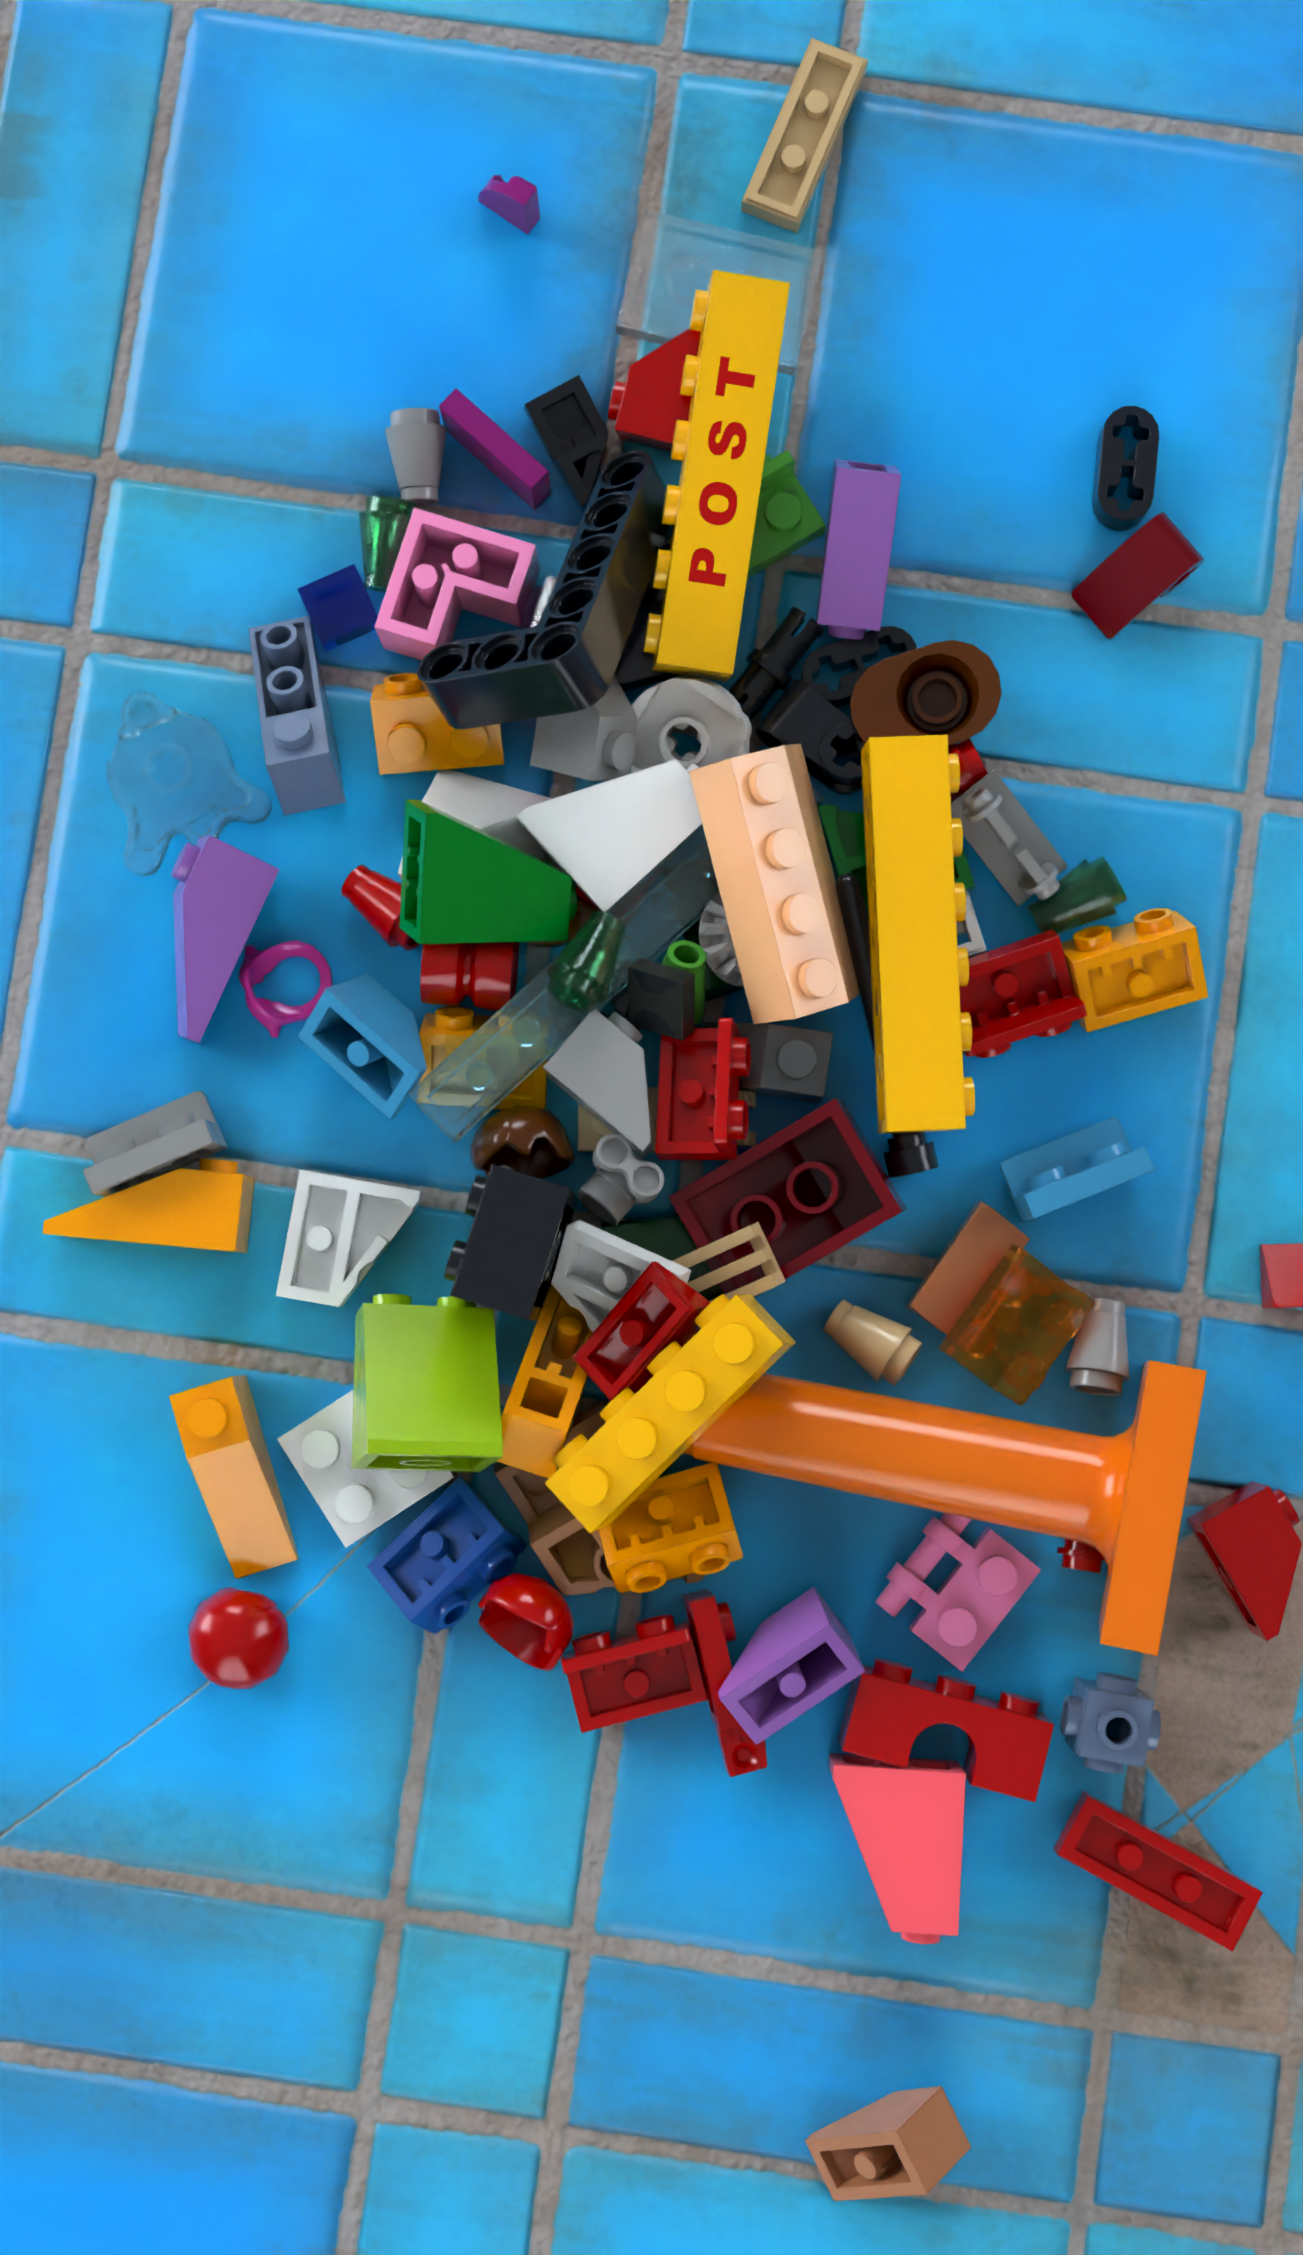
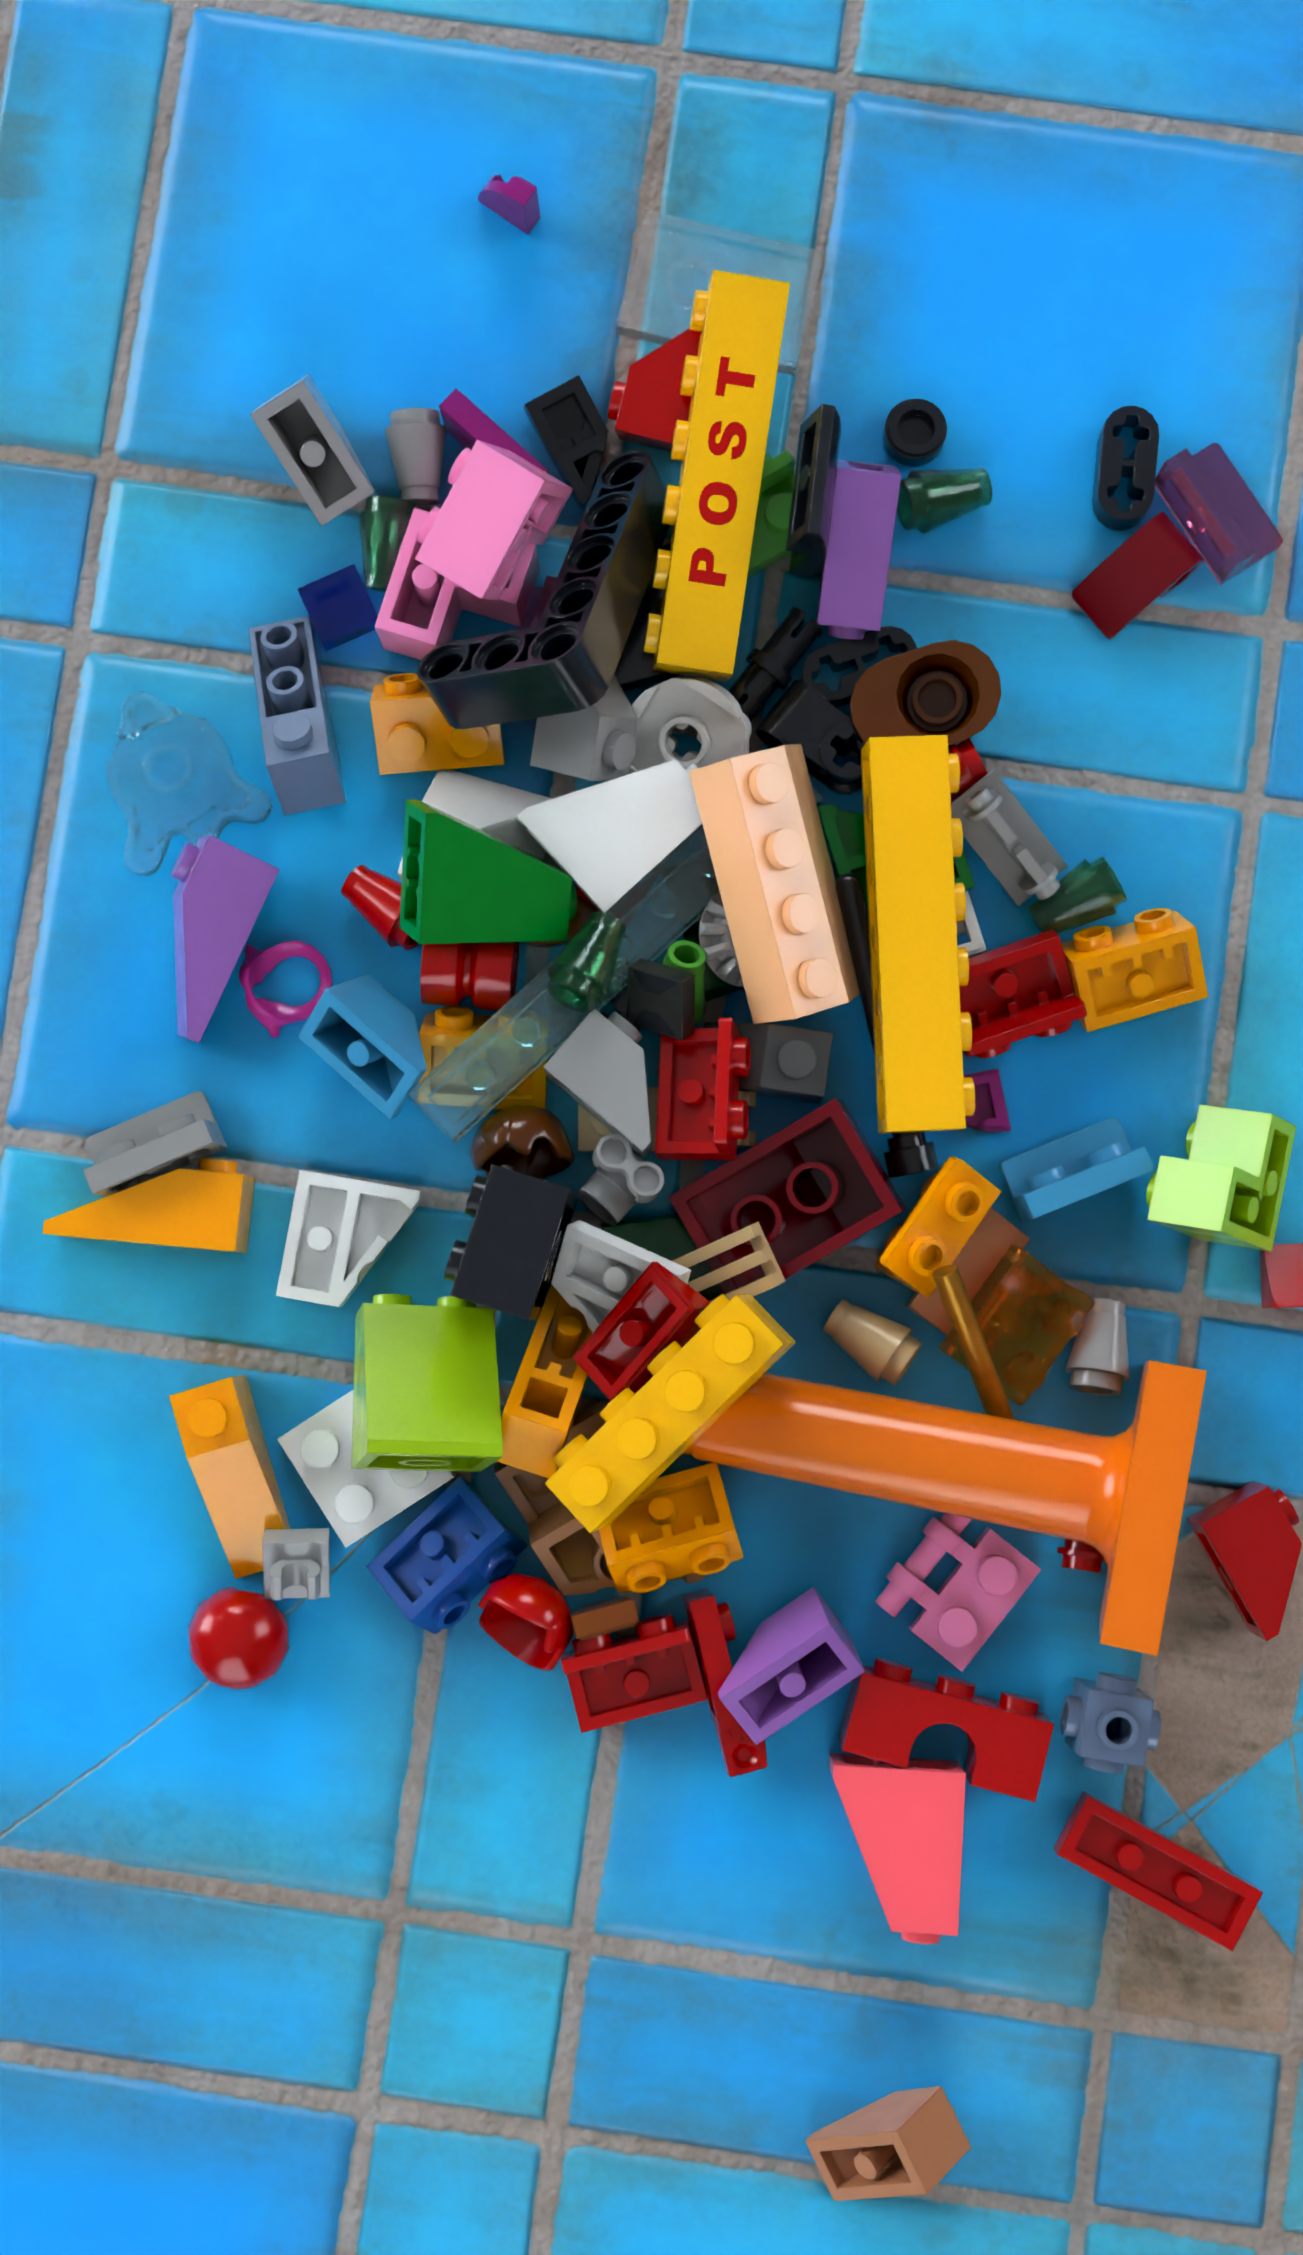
(296, 1563): none -> light grey tile
(313, 449): none -> light grey slope
(489, 518): none -> bright pink brick
(604, 1617): none -> dark orange tile
(804, 135): tan tile -> none
(813, 491): none -> black slope
(914, 432): none -> black tile
(937, 1226): none -> light orange bracket
(939, 496): none -> clear green cone
(972, 1342): none -> pearl gold bar
(990, 1105): none -> magenta tile
(1217, 511): none -> panel
(1230, 1182): none -> brick

